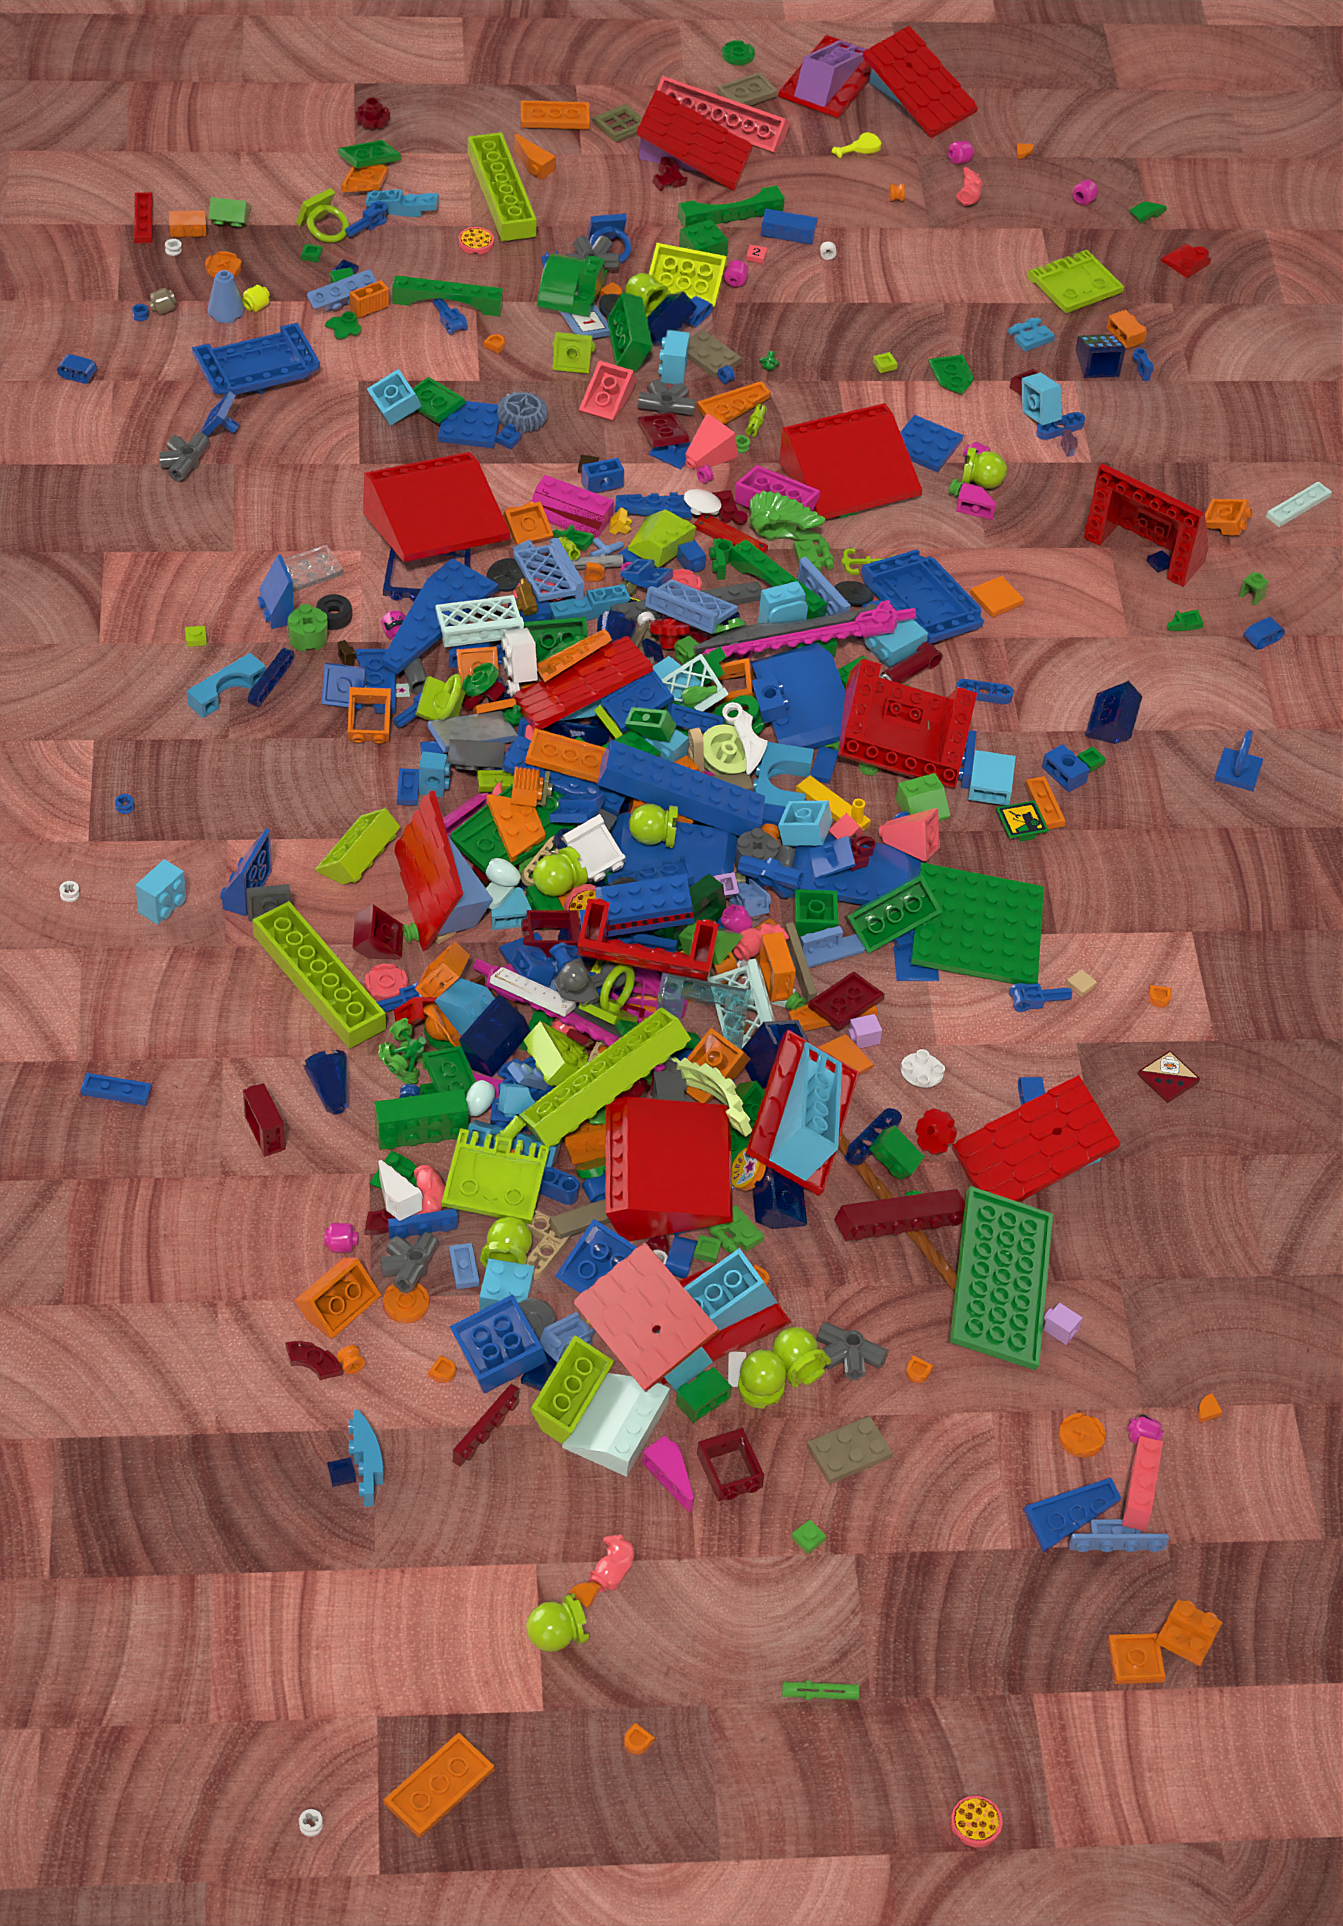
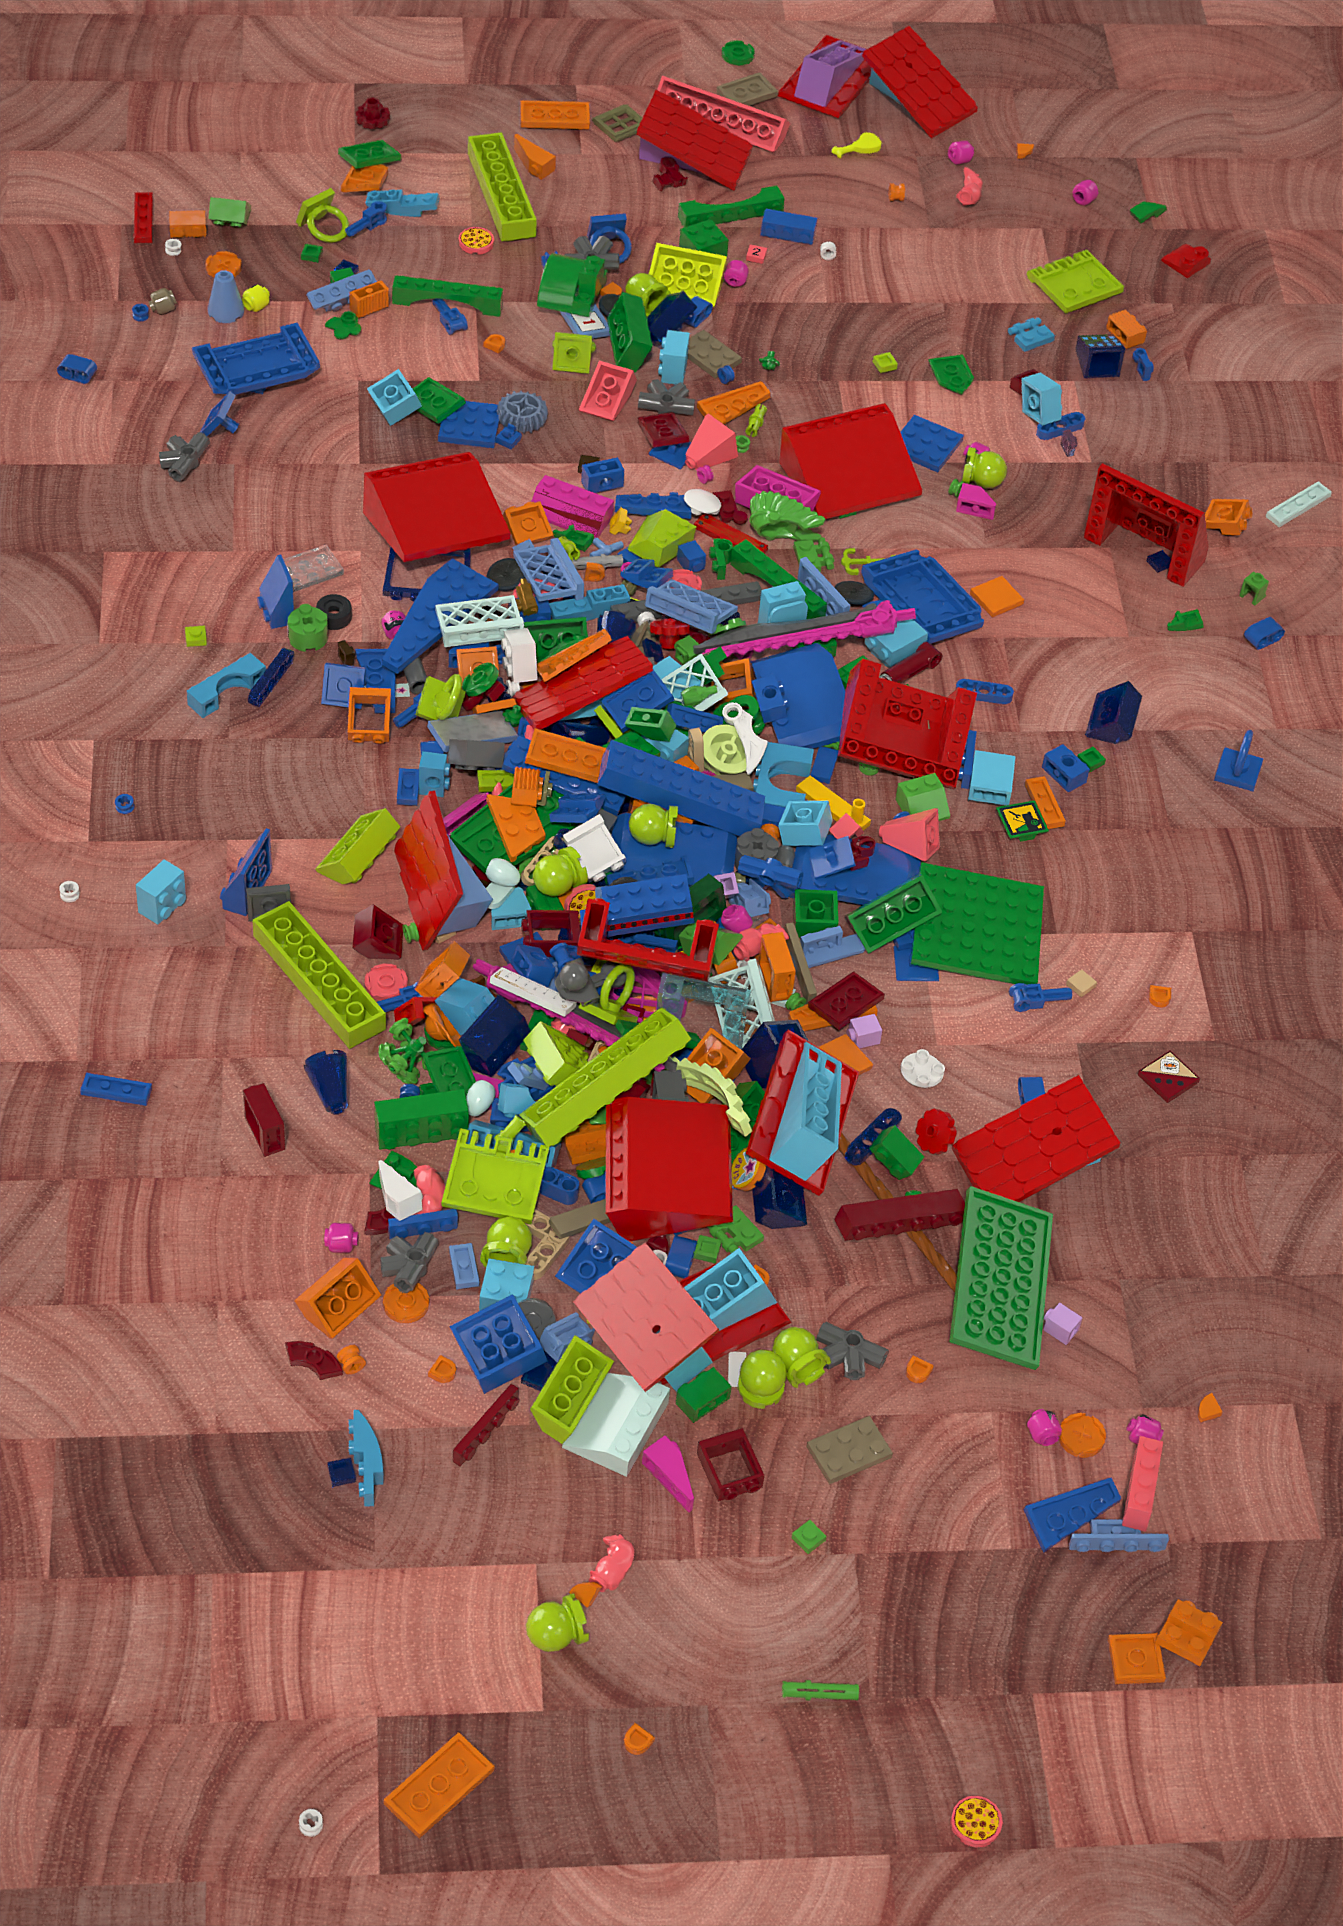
(1044, 1427): none -> dark pink head

